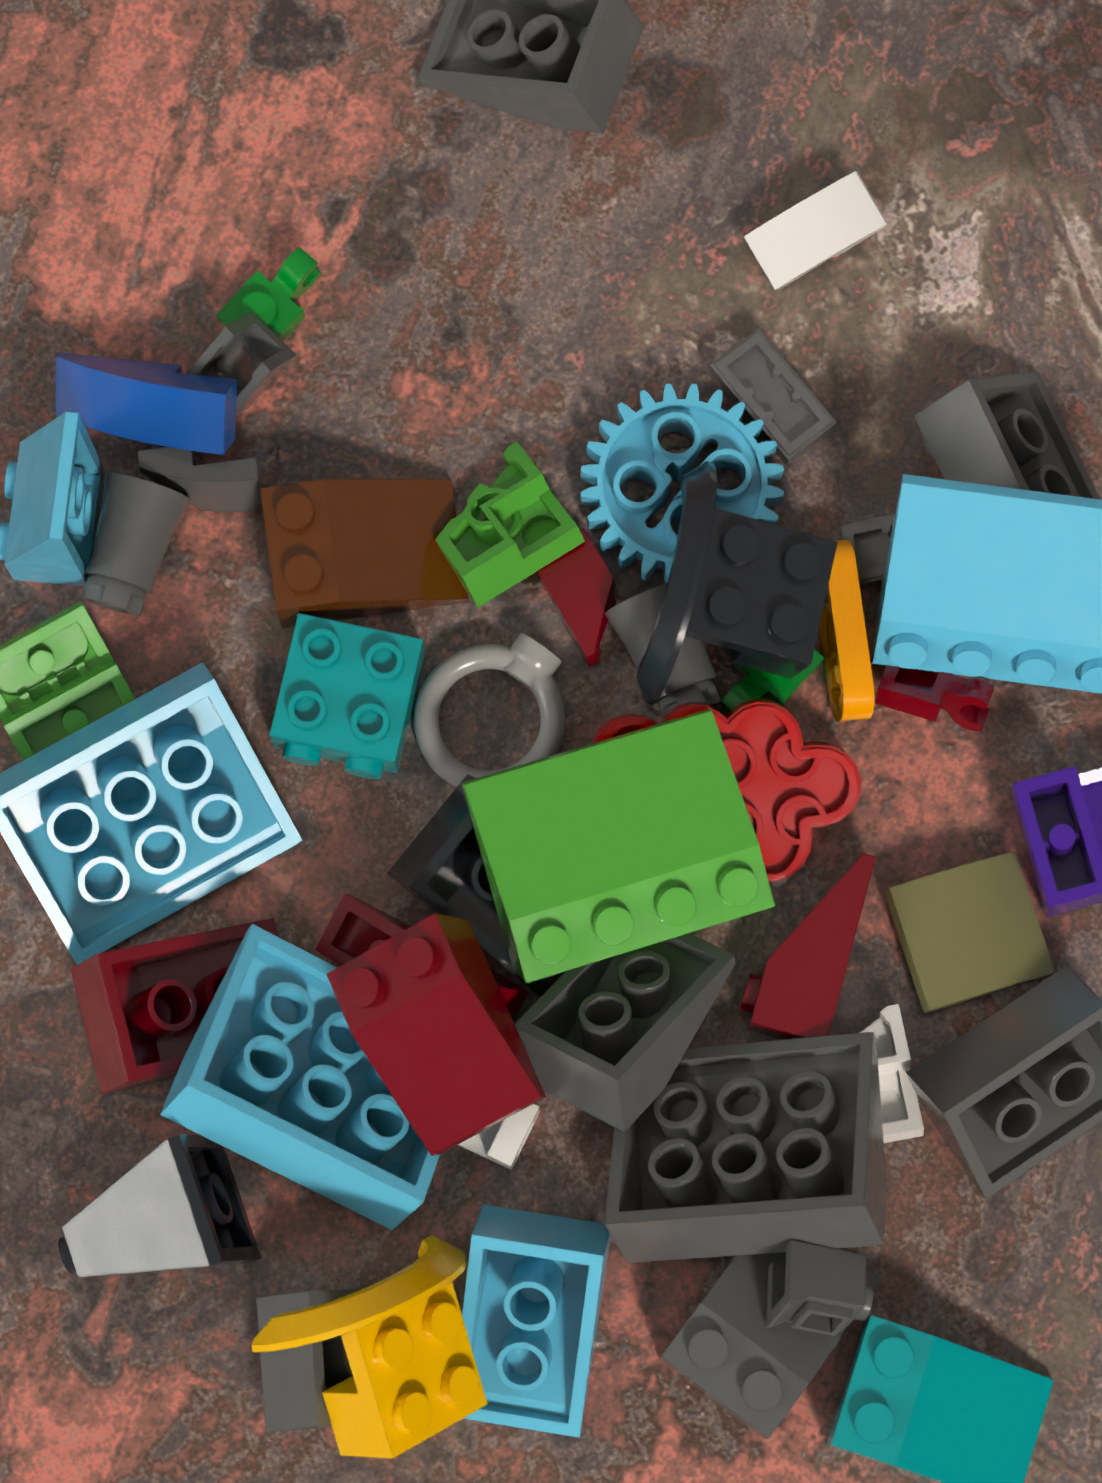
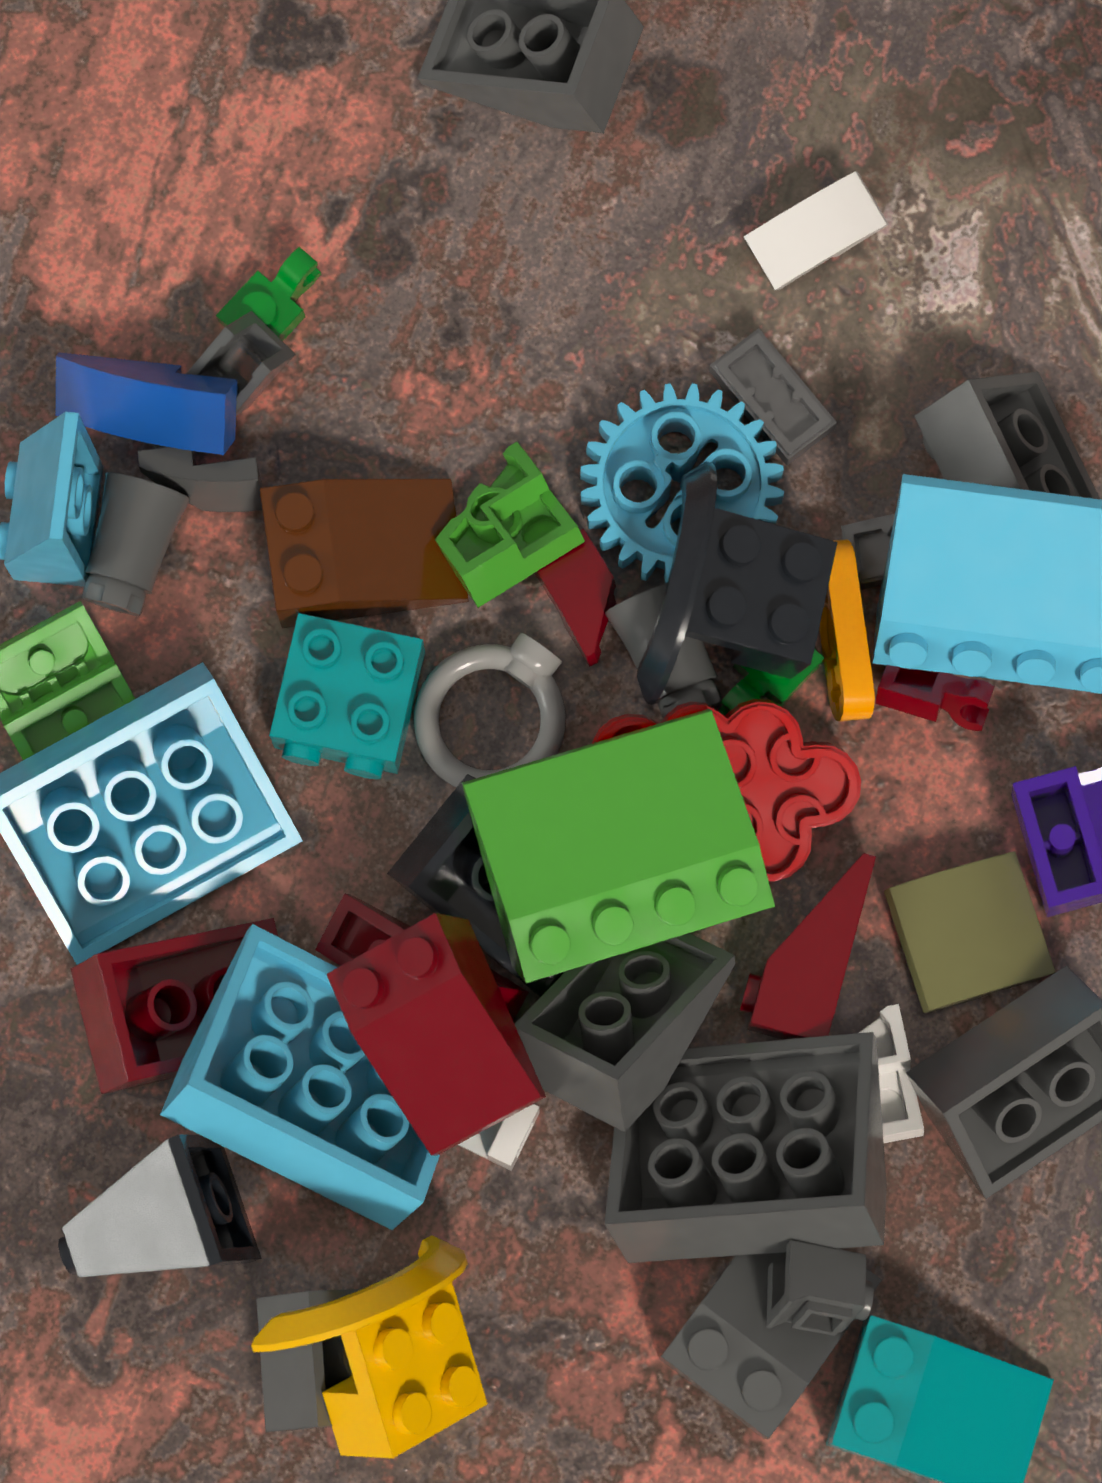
(534, 1315): medium azure slope -> none

